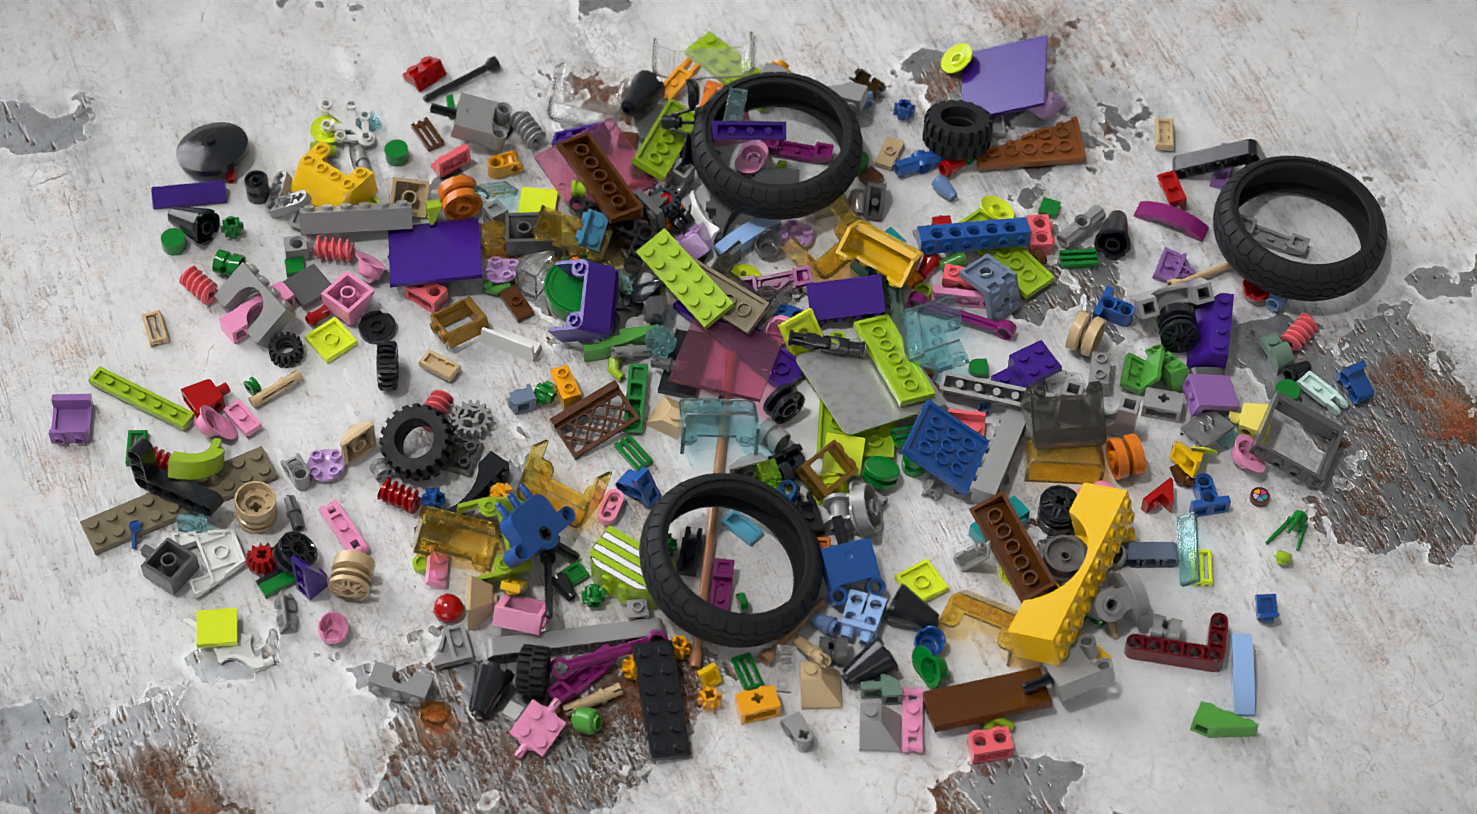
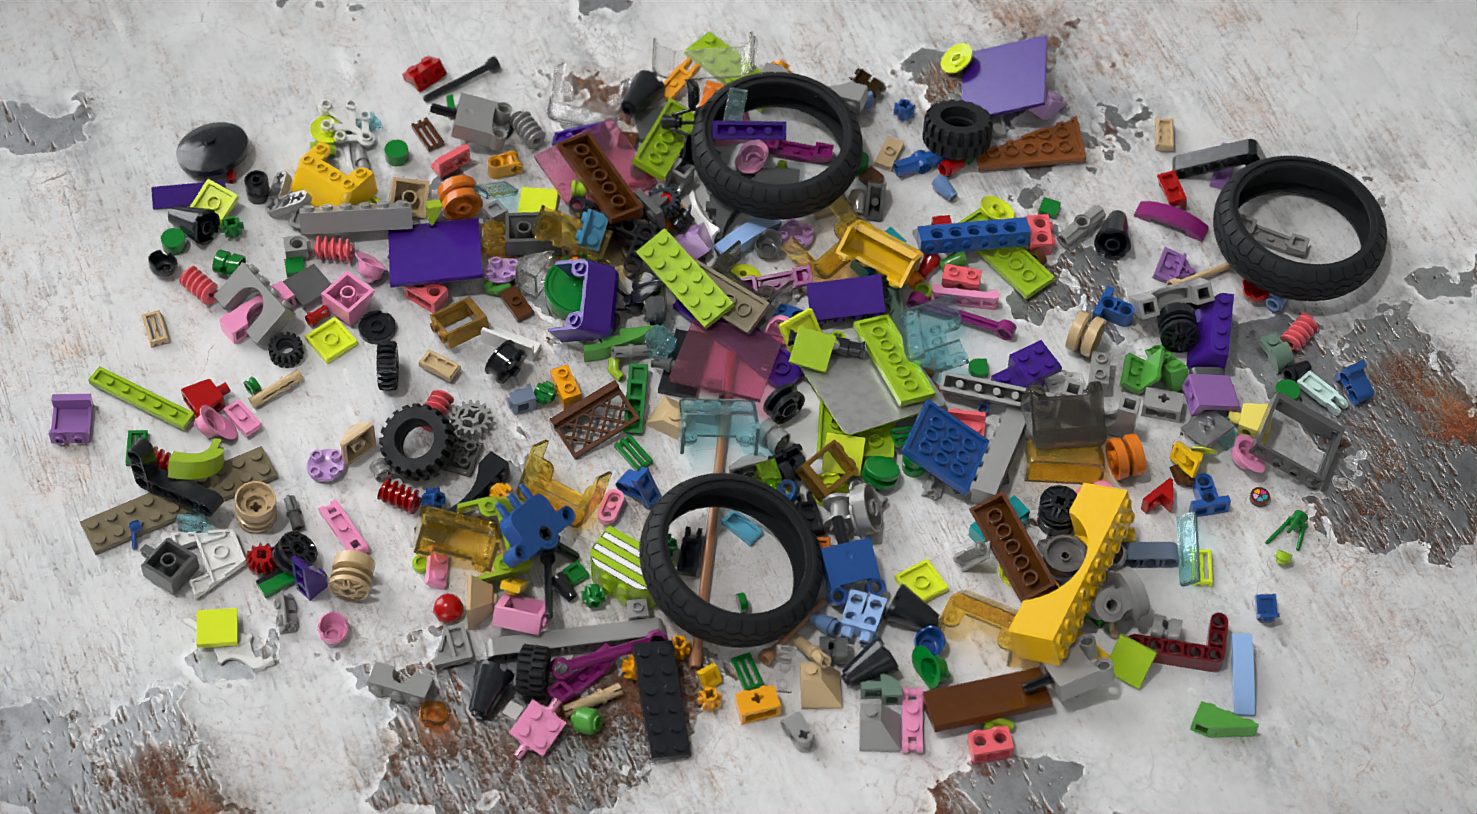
(162, 264): none -> black hair
(216, 198): none -> neon yellow tile
(297, 472): light grey piece -> none
(505, 361): none -> black wheel
(624, 283): clear light blue bracket -> none
(722, 583): magenta slope -> none
(812, 349): none -> lime tile
(998, 286): sand blue bracket -> none
(1077, 256): green tile -> none
(1131, 660): none -> lime tile

